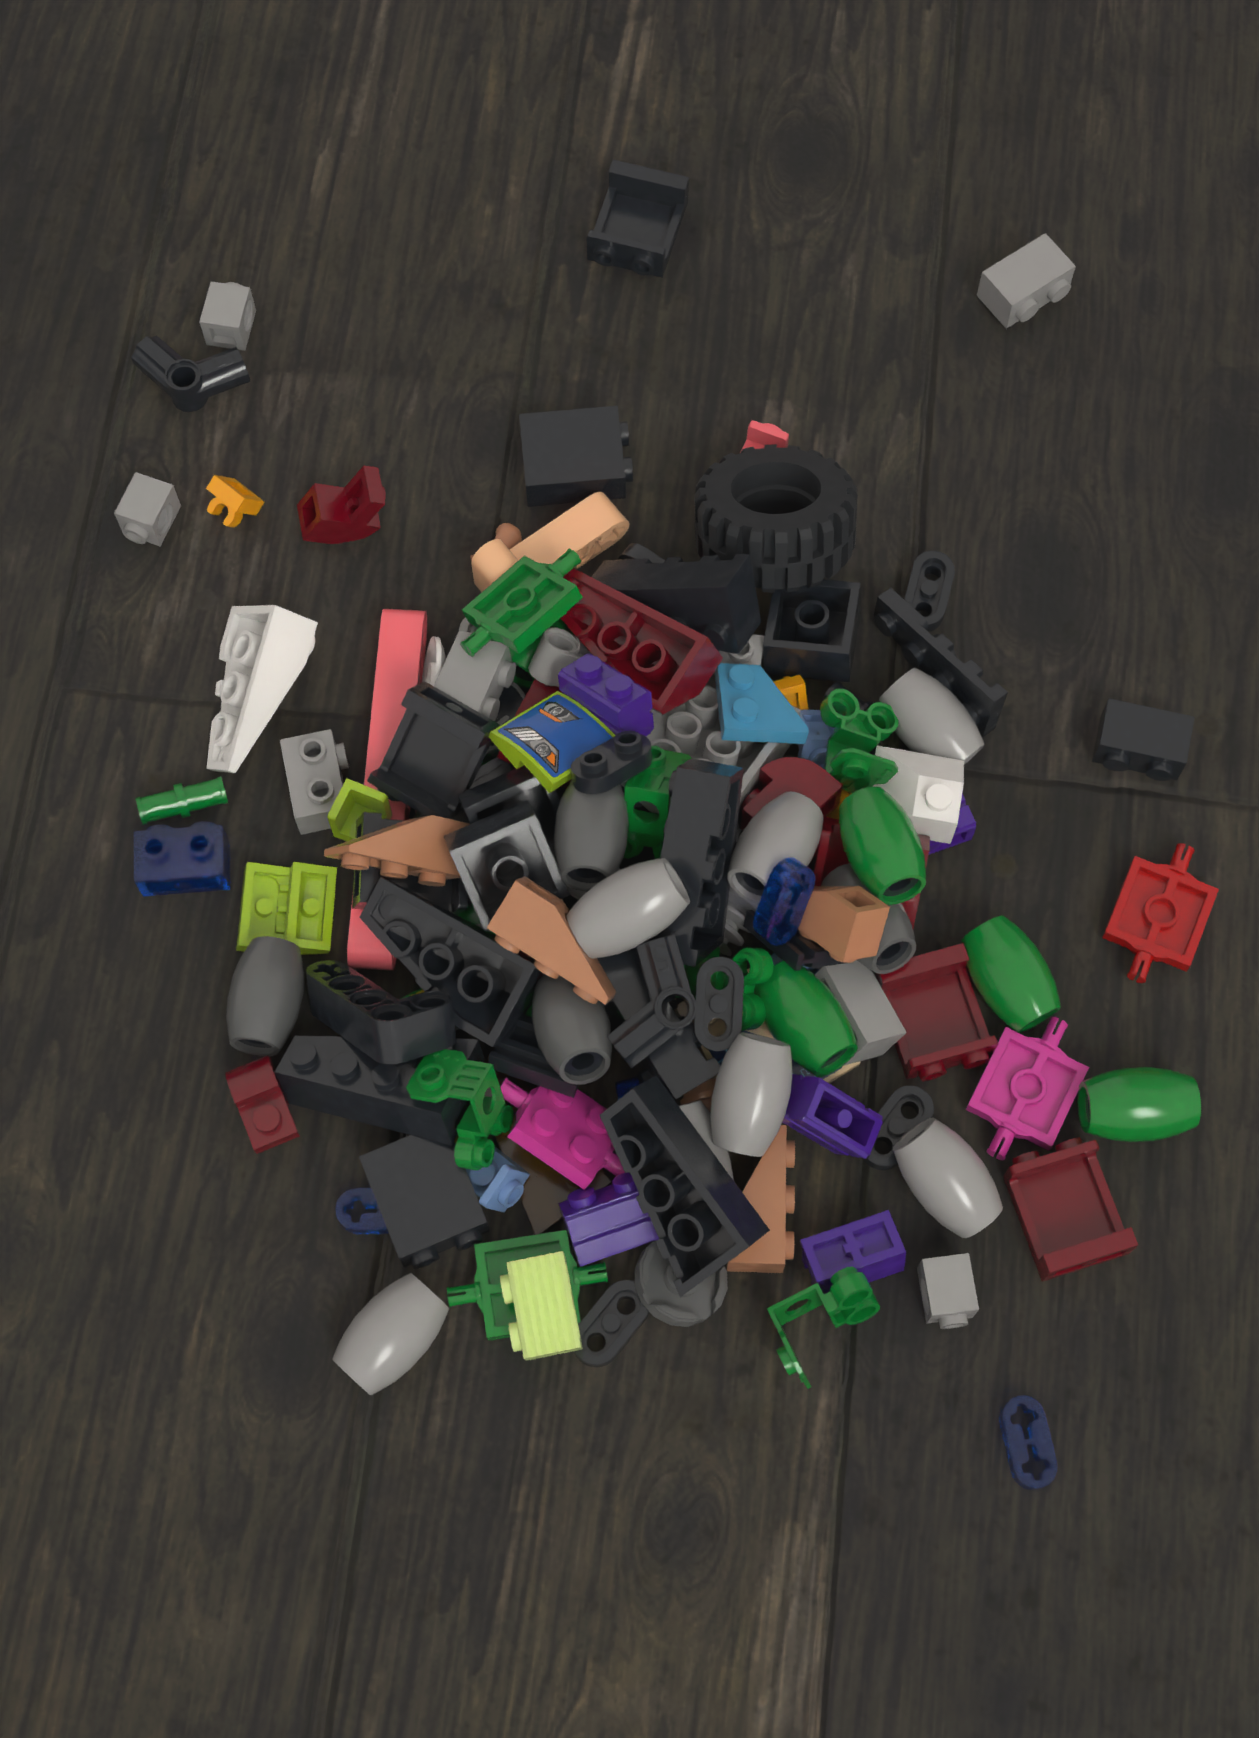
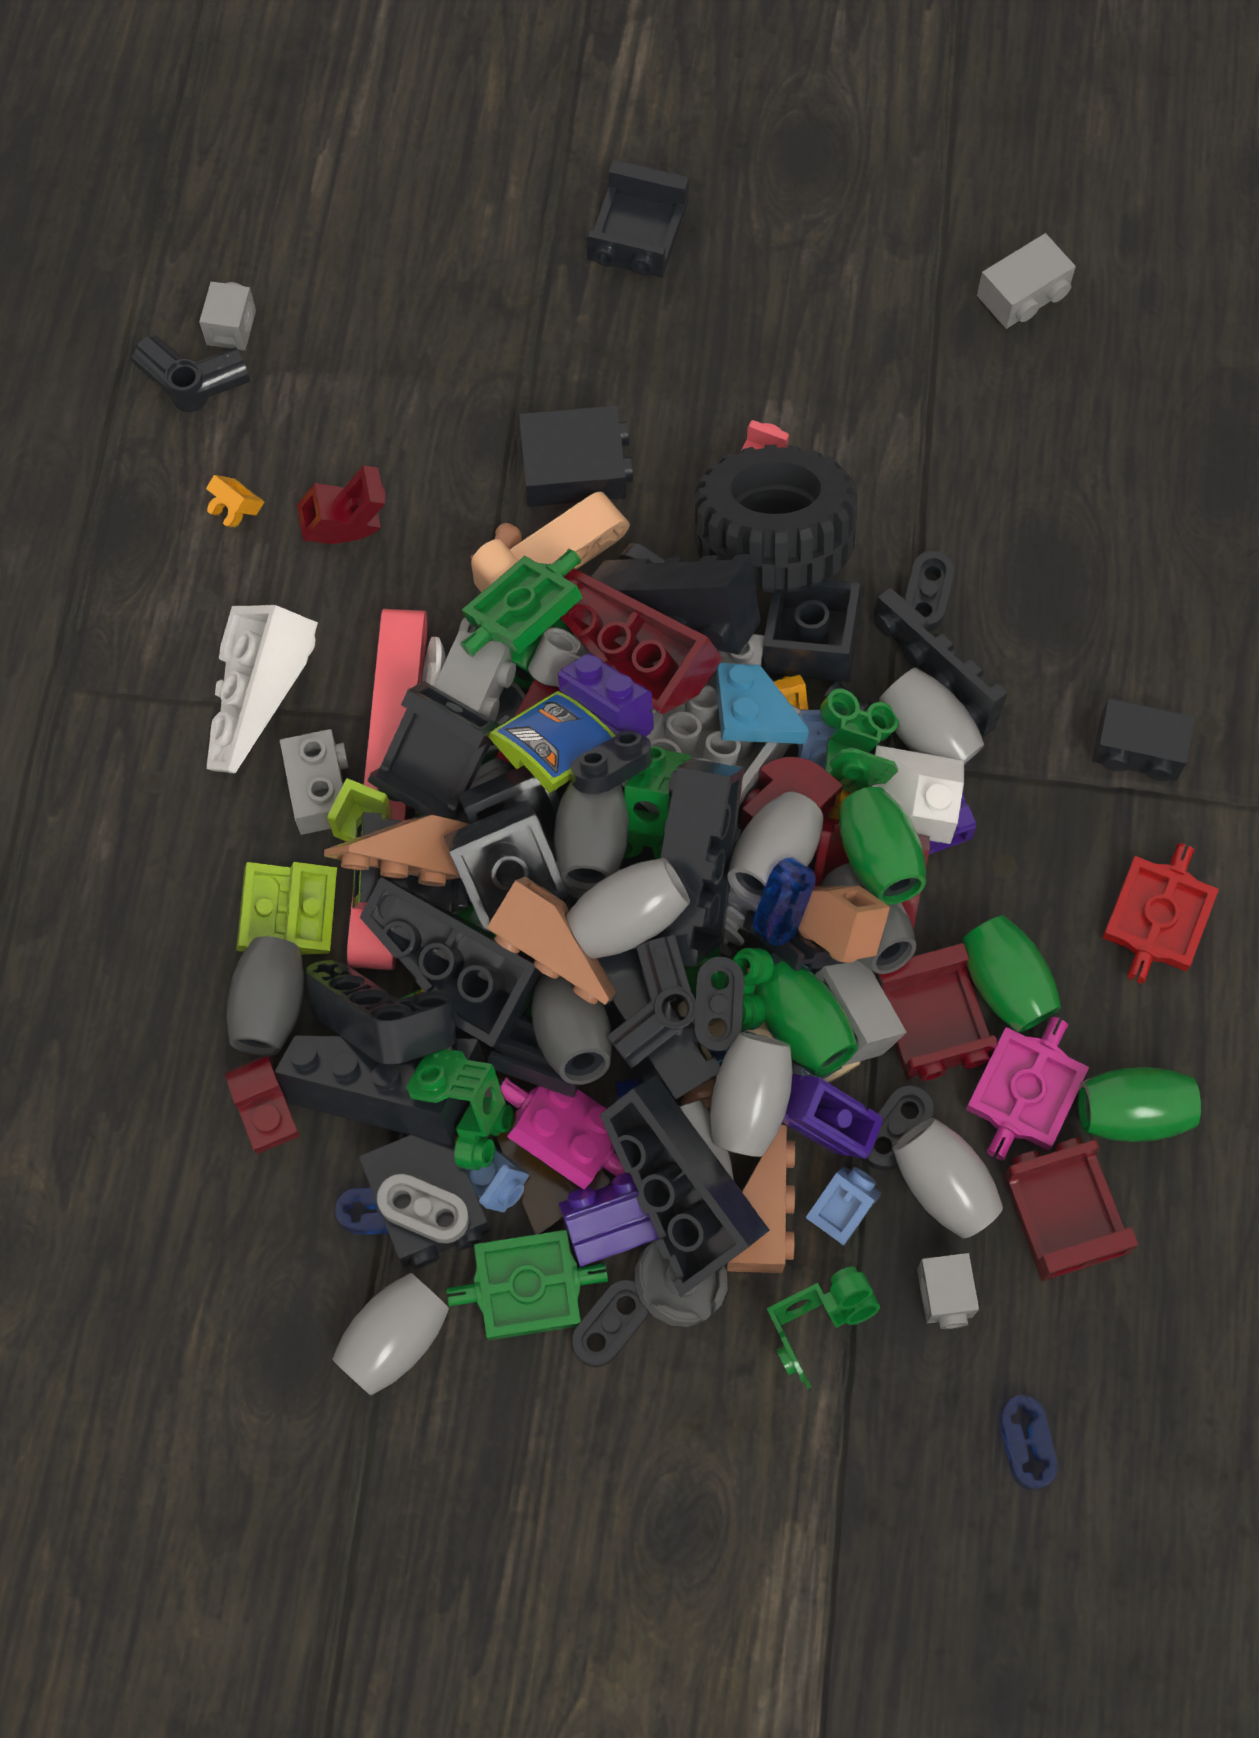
(147, 509): light grey brick -> none
(181, 800): green pin -> none
(182, 859): clear blue brick -> none
(424, 1209): none -> light grey plate
(542, 1306): yellowish green brick -> none
(844, 1203): none -> medium blue bracket
(866, 1244): dark purple hinge -> none

